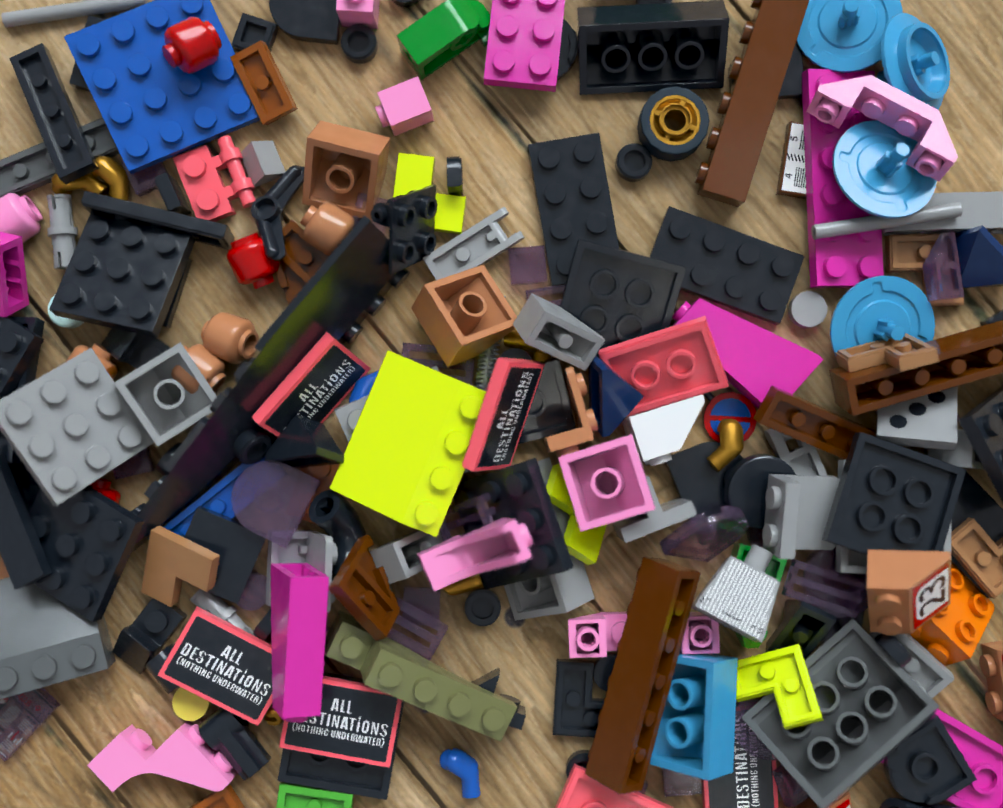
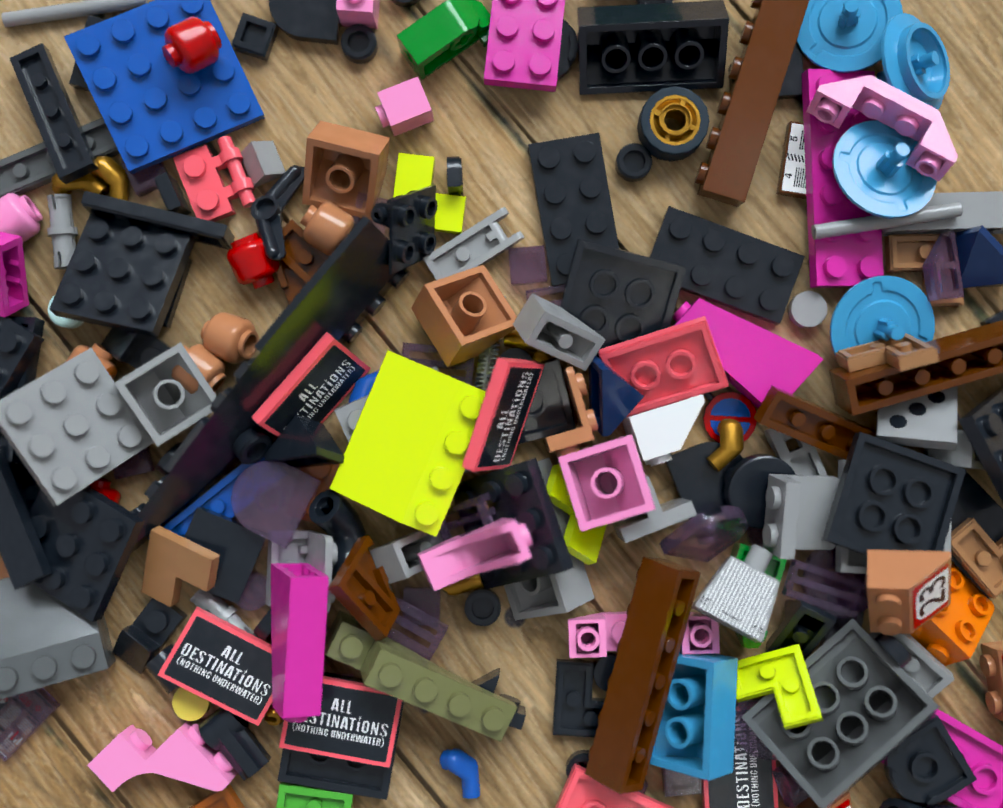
(263, 83): dark orange plate -> none

